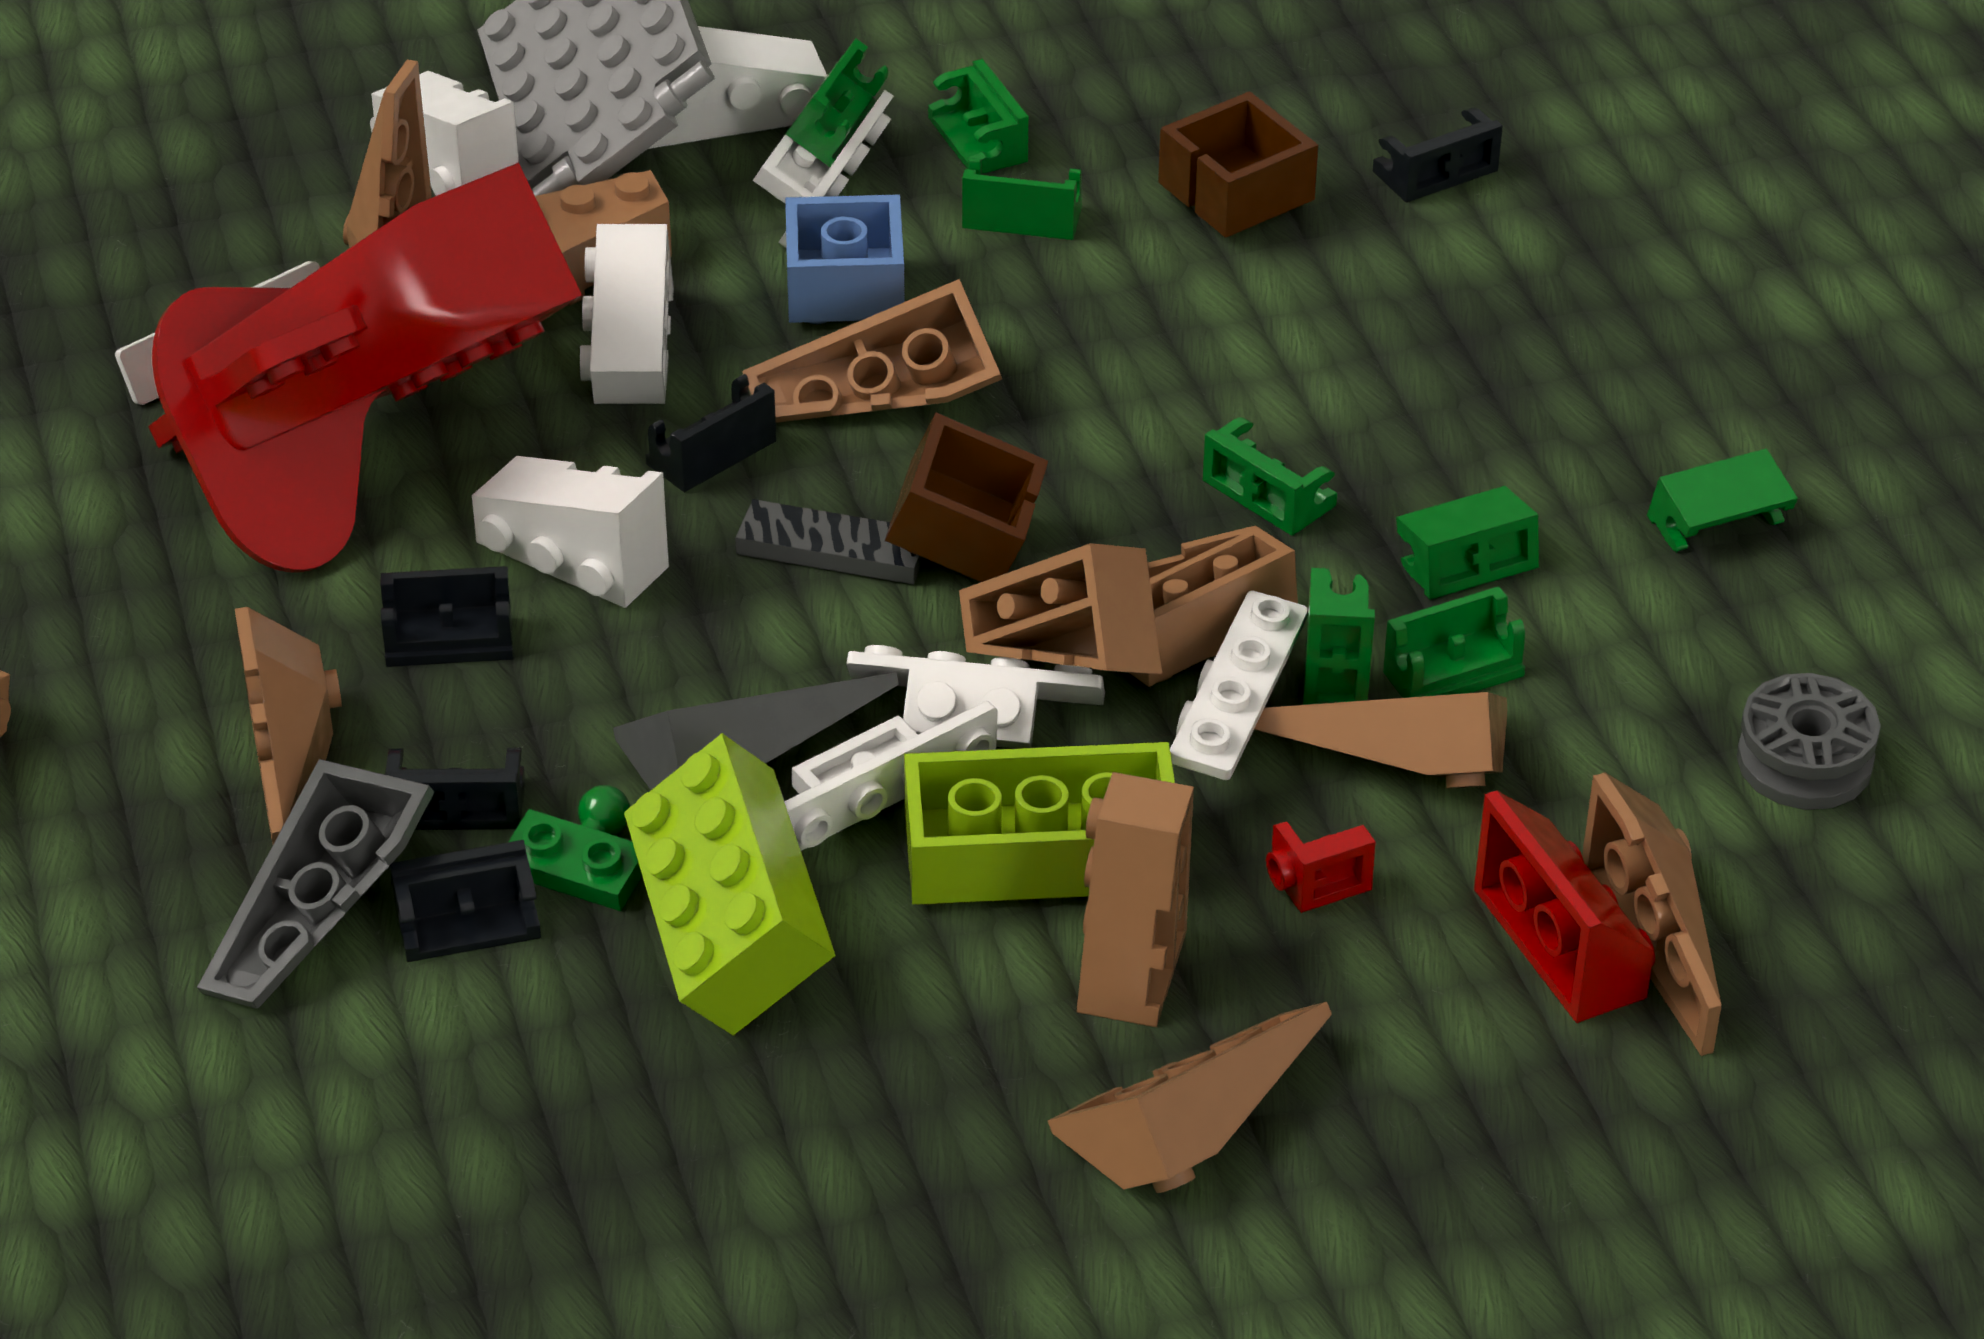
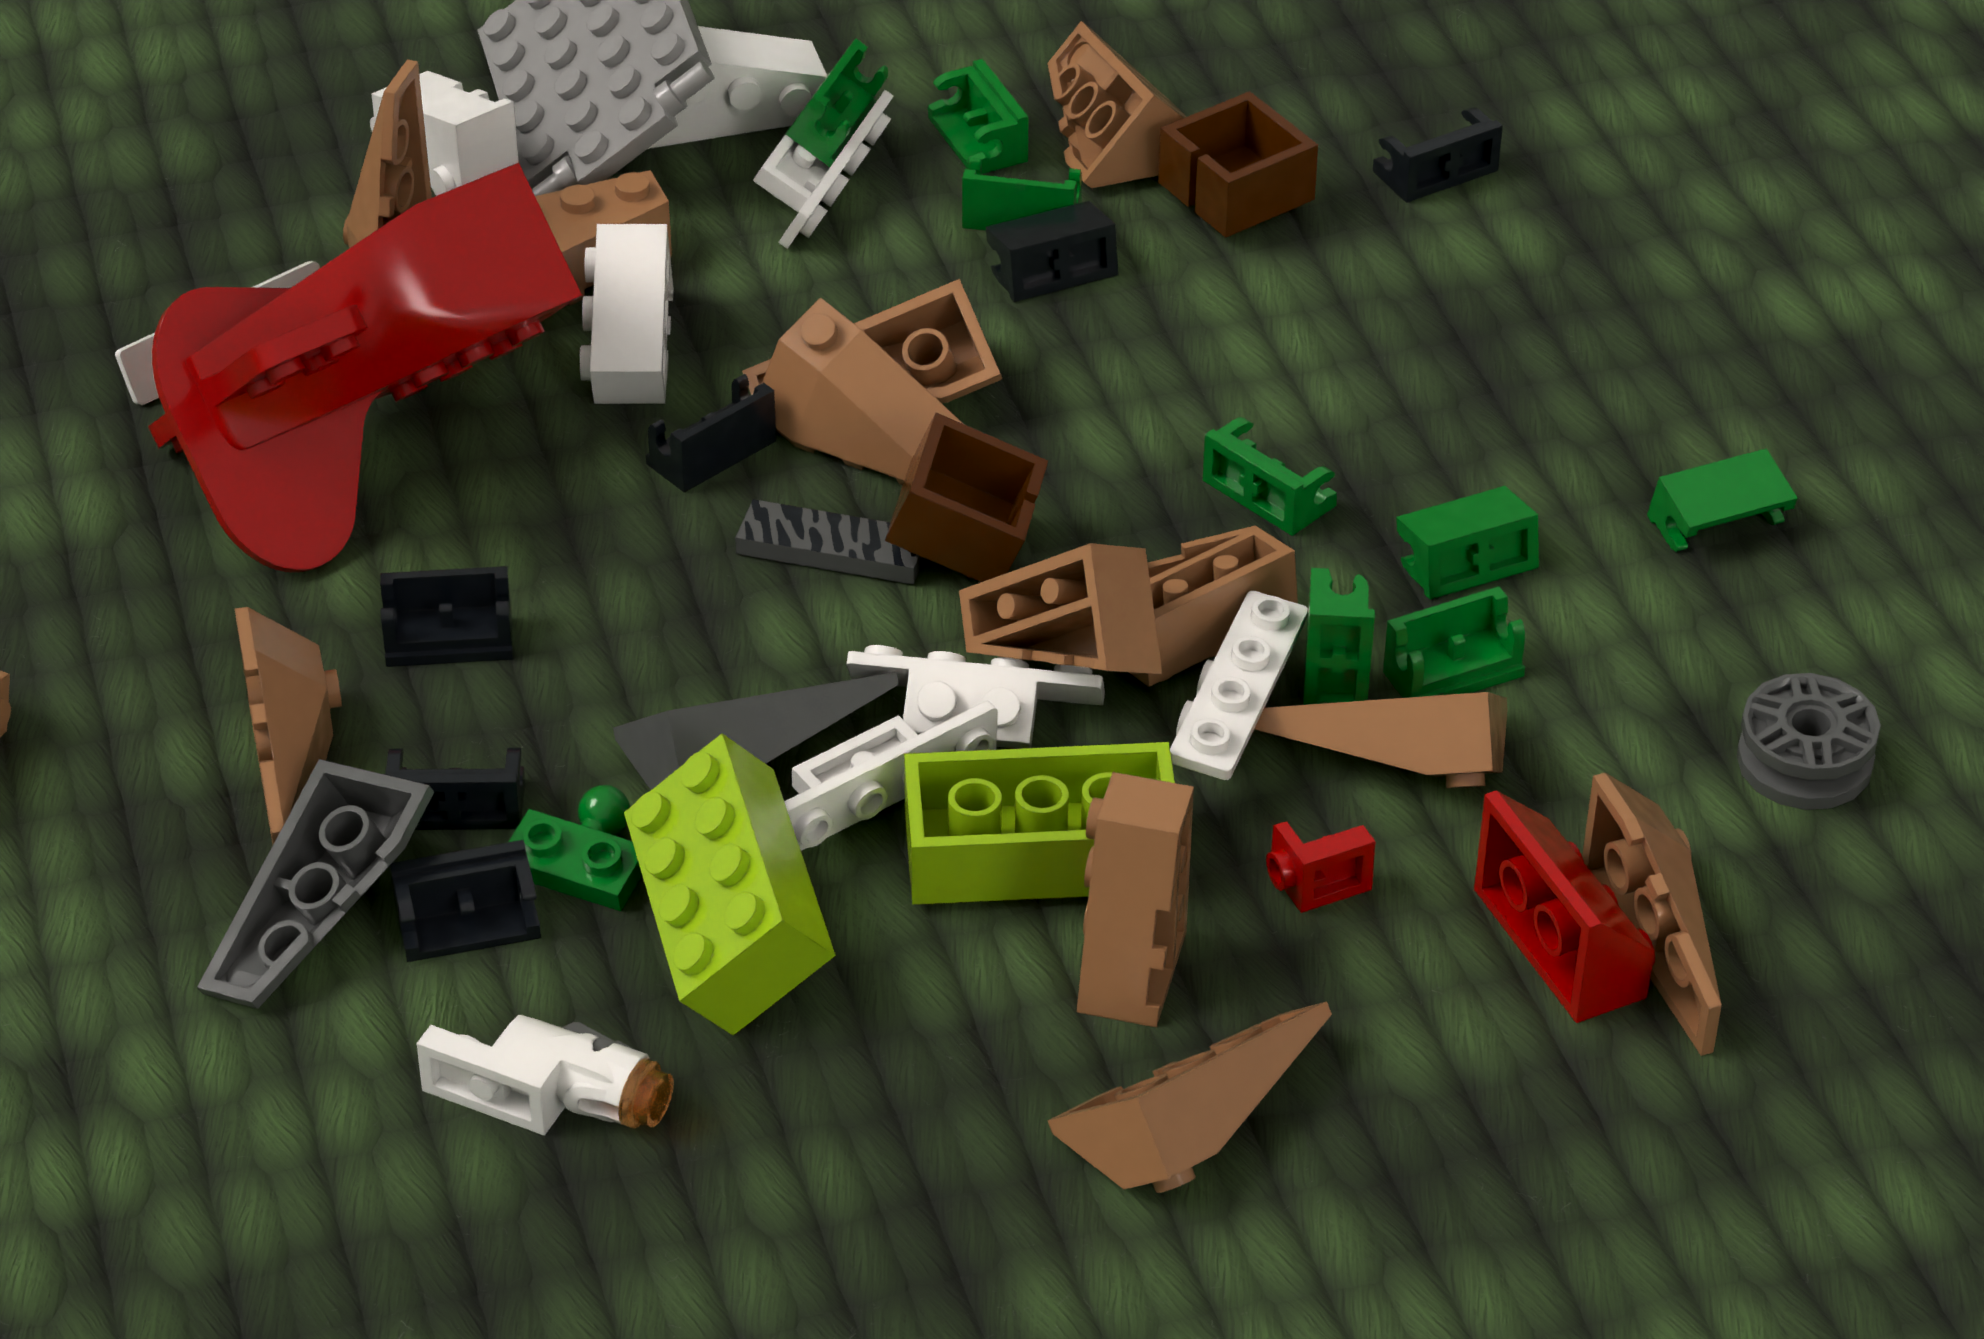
(542, 1070): none -> white plate
(577, 524): white wedge -> none
(843, 257): medium blue brick -> none
(847, 395): none -> medium nougat wedge
(1054, 250): none -> black hinge
(1107, 111): none -> medium nougat wedge

